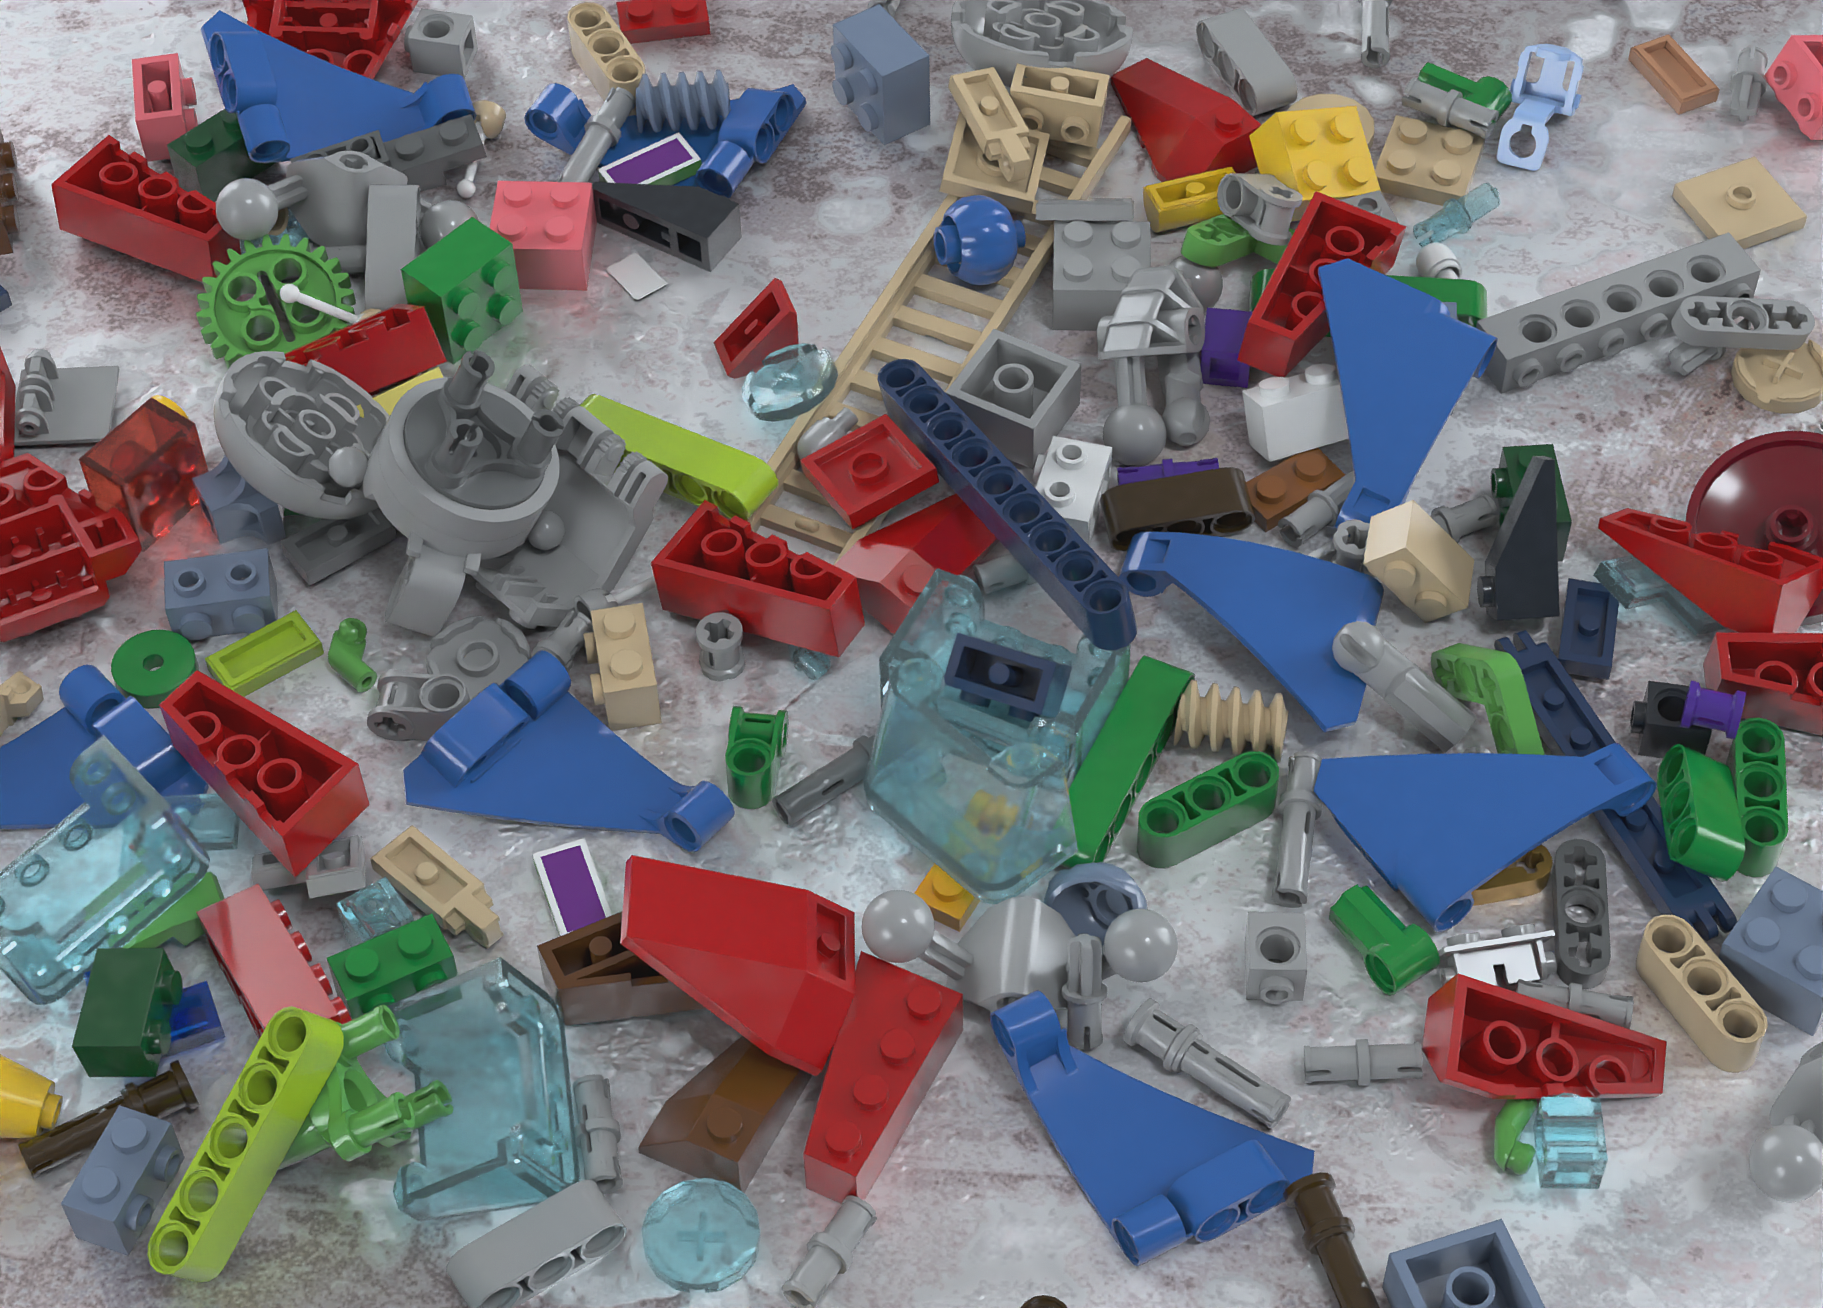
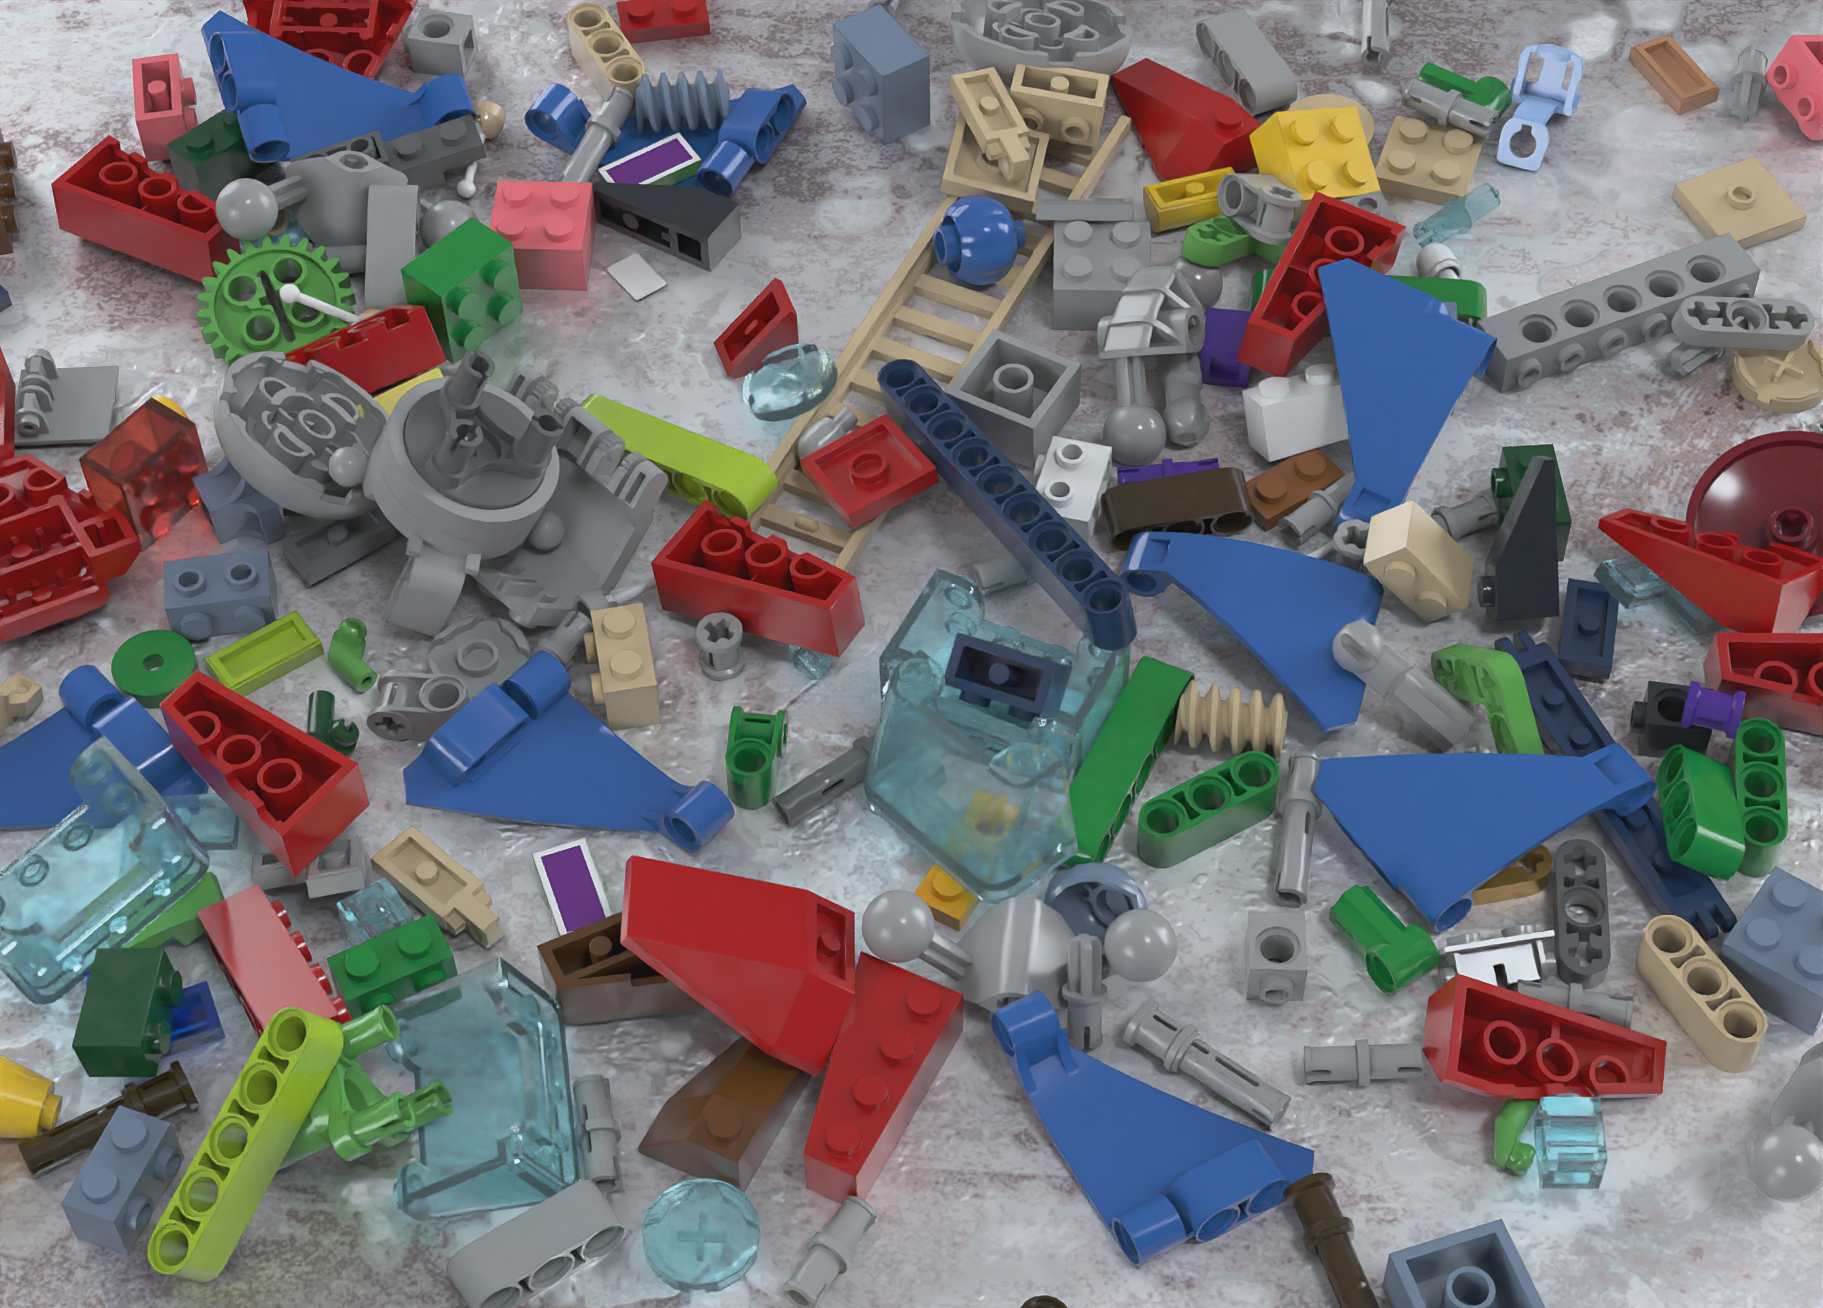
(324, 727): none -> dark green arm
(903, 556): red wedge -> none

